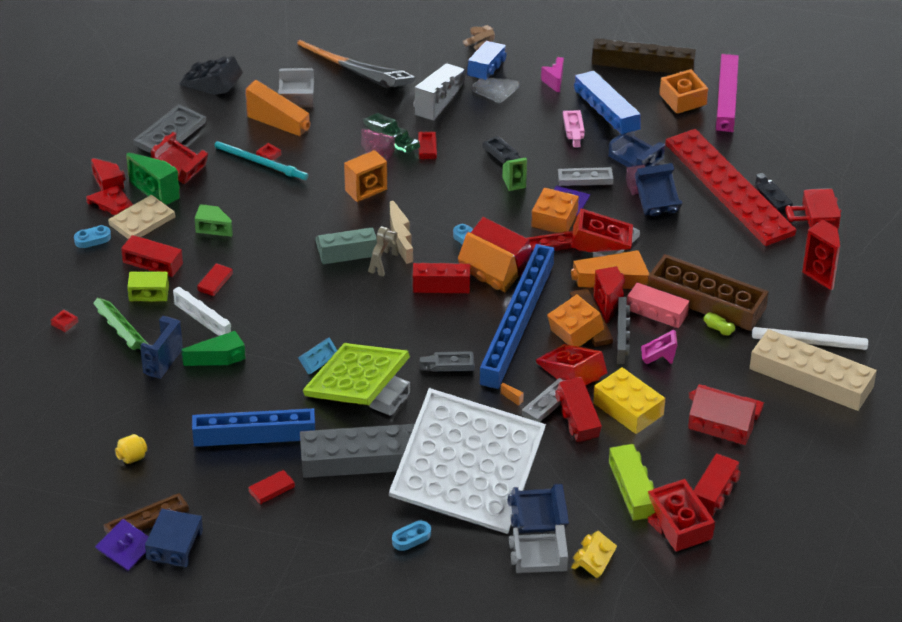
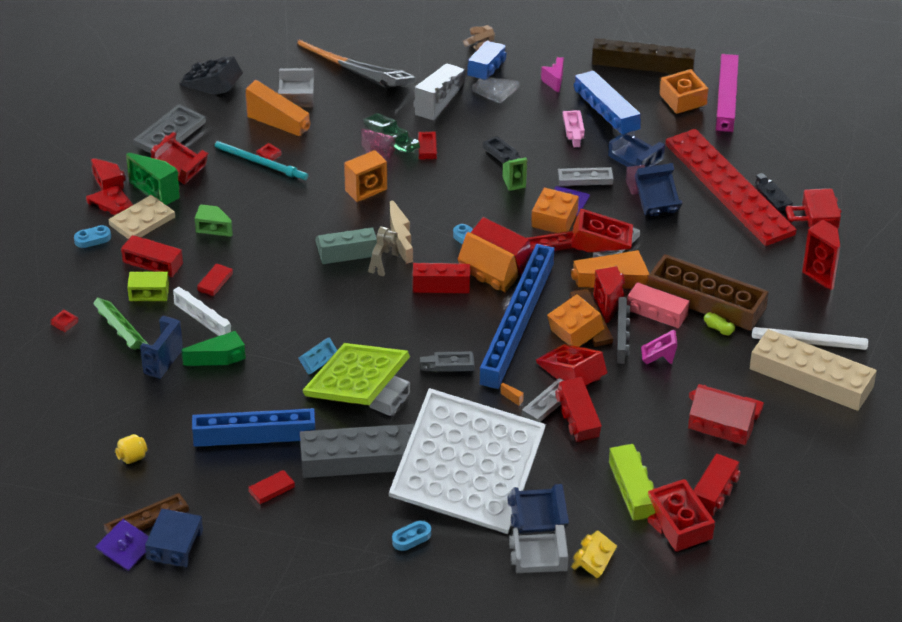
(629, 400): yellow brick -> none

